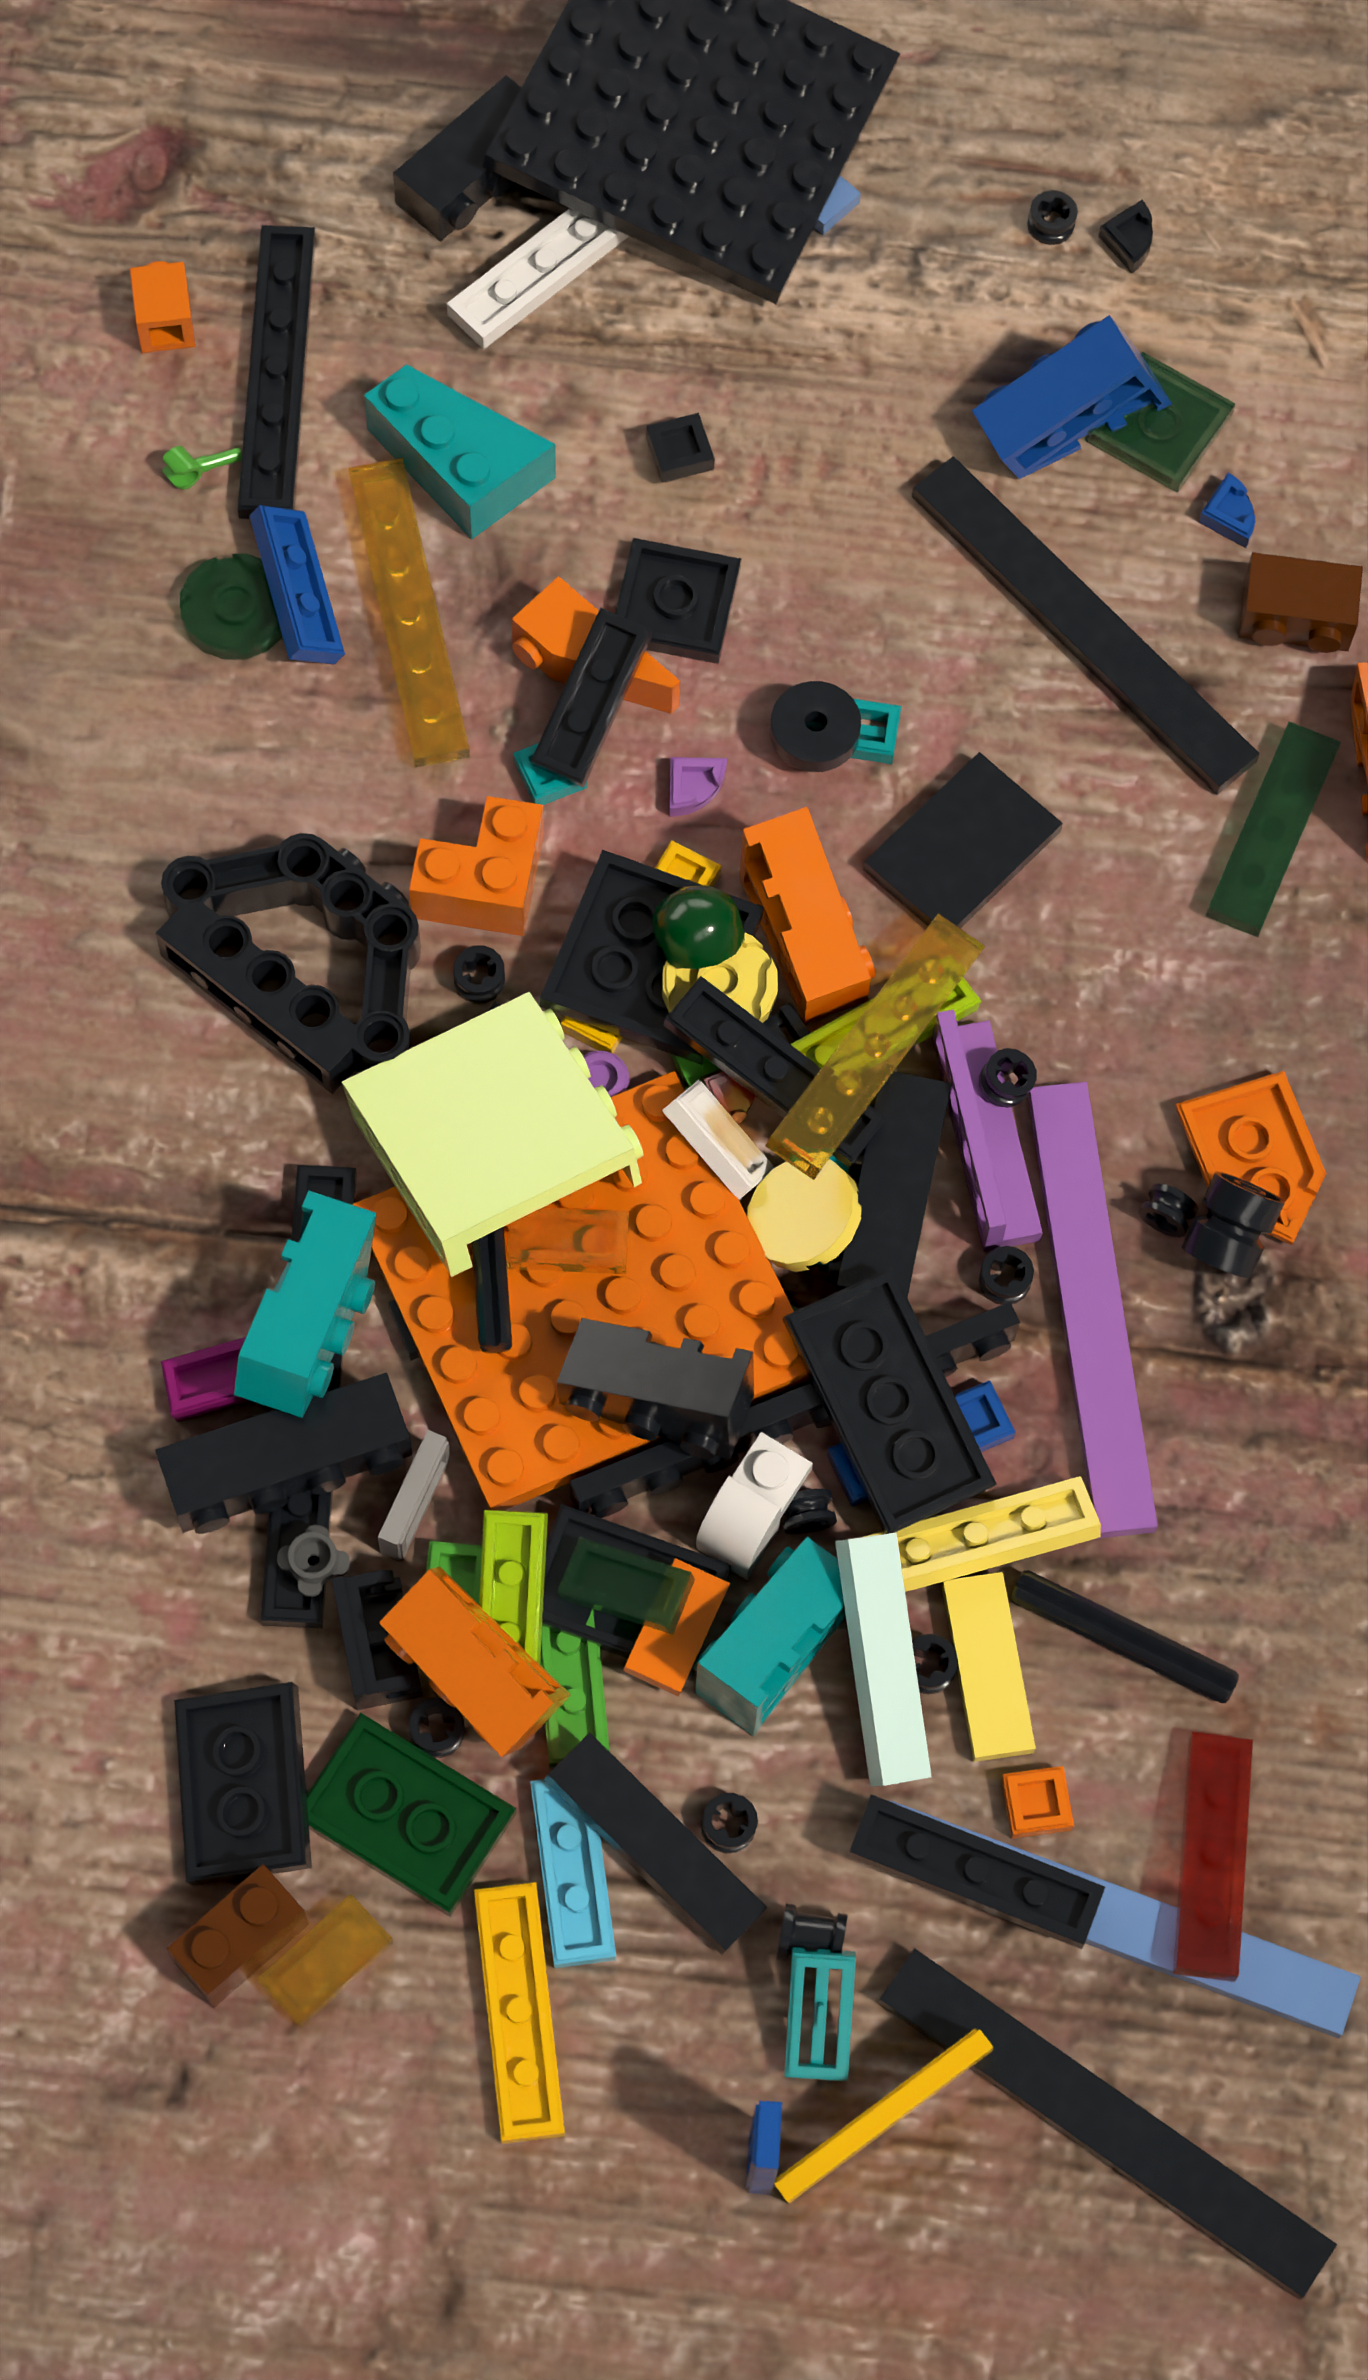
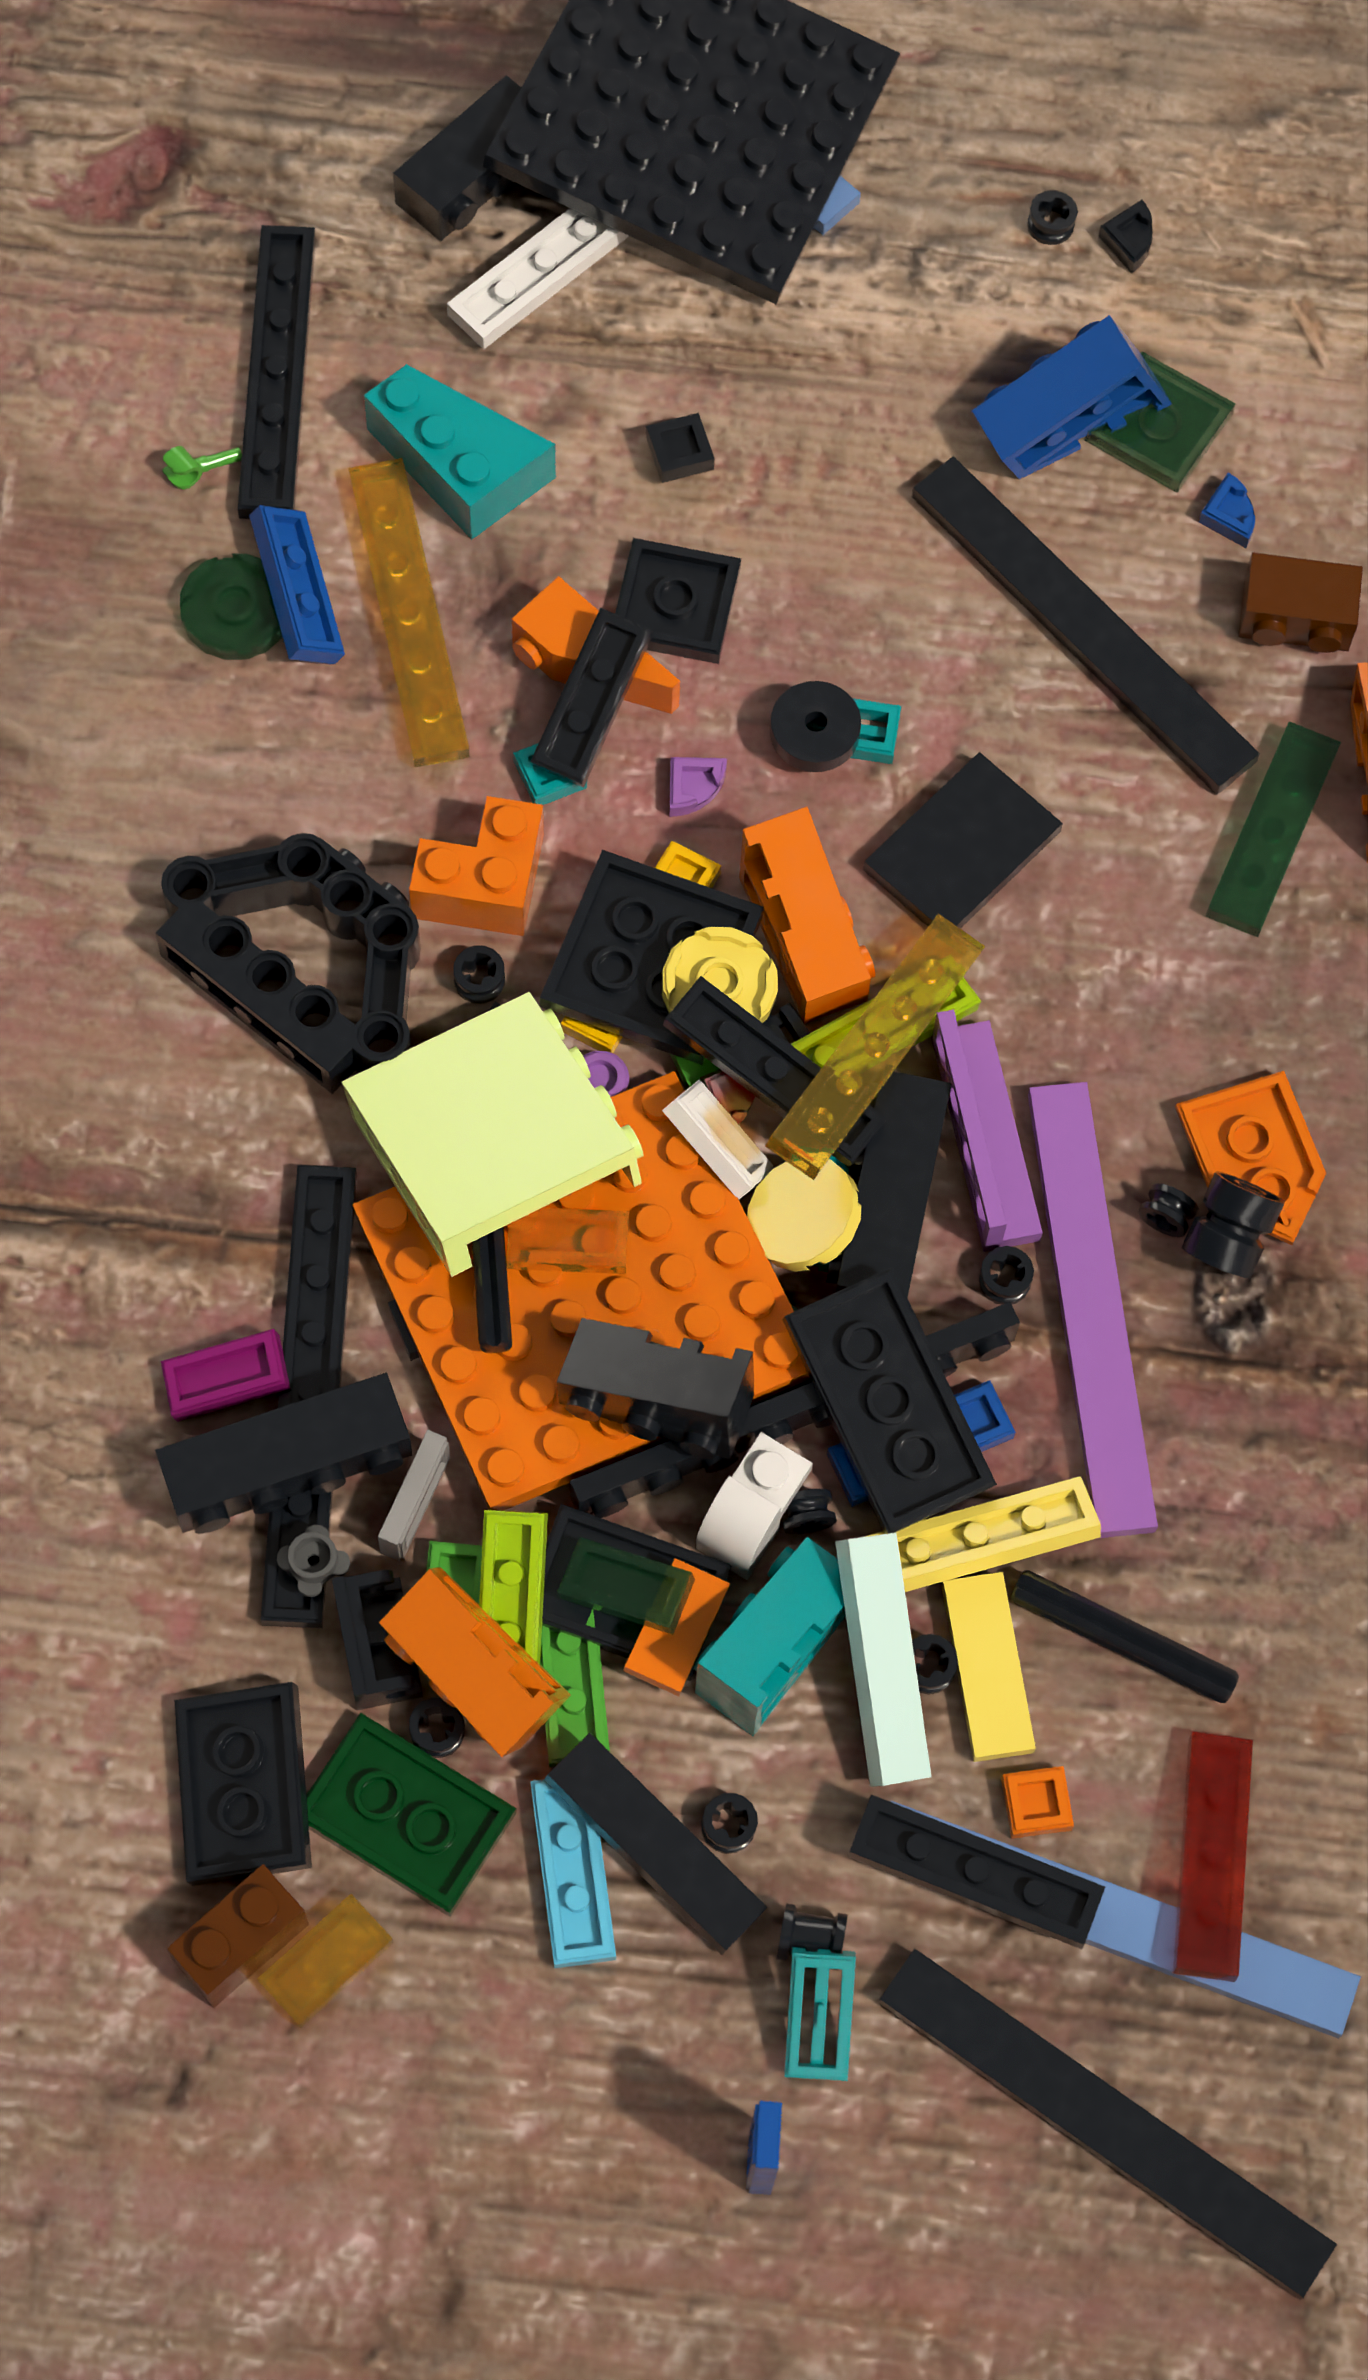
(162, 306): orange brick -> none
(310, 1308): teal wedge -> none
(519, 2013): yellow tile -> none
(698, 927): dark green hair -> none
(883, 2115): yellow tile -> none
(1007, 1062): black bush -> none

